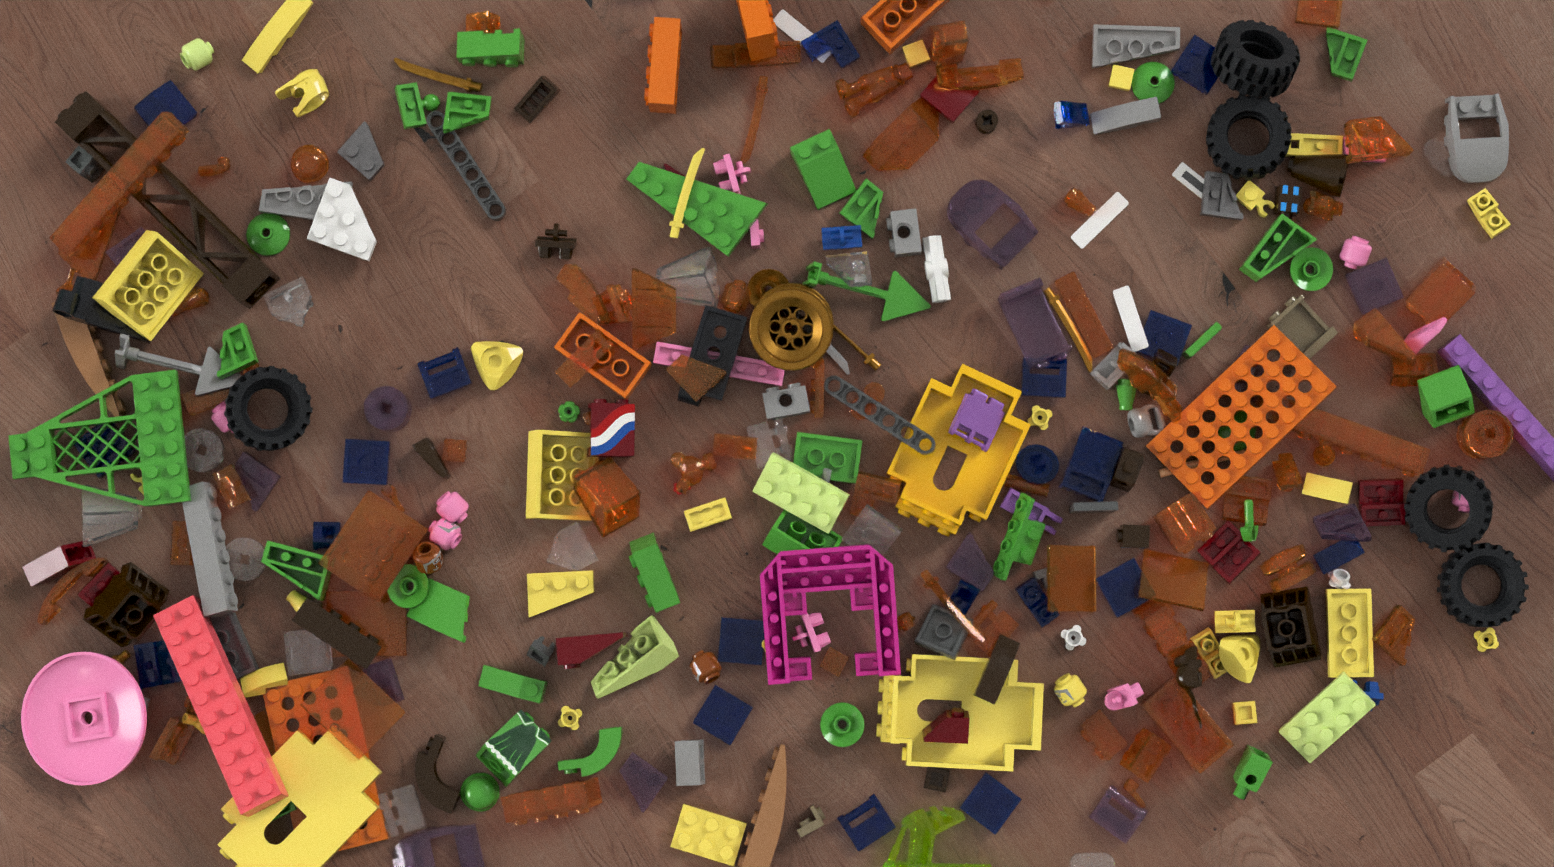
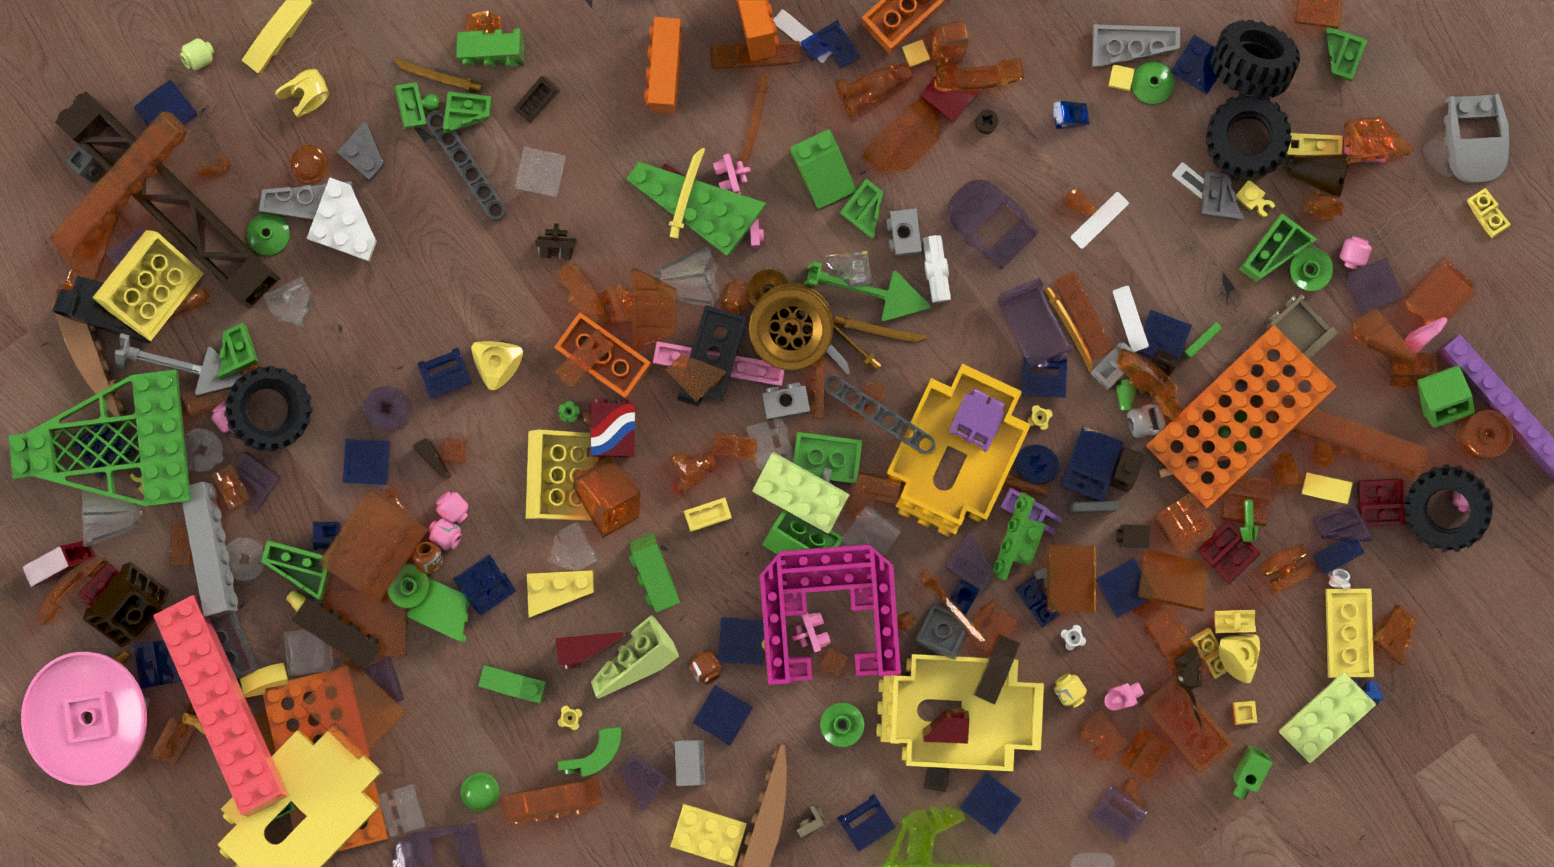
(428, 781): dark brown arch -> none
(484, 585): none -> clear blue slope
(513, 747): slope -> none
(540, 172): none -> clear plate
(540, 652): dark grey tile -> none
(841, 237): blue hips -> none
(847, 322): none -> pearl gold sword
(1125, 116): light grey slope -> none
(1287, 200): dark brown brick -> none
(1290, 627): dark brown slope -> none
(1492, 639): light yellow plate -> none
(1511, 591): black tyre -> none

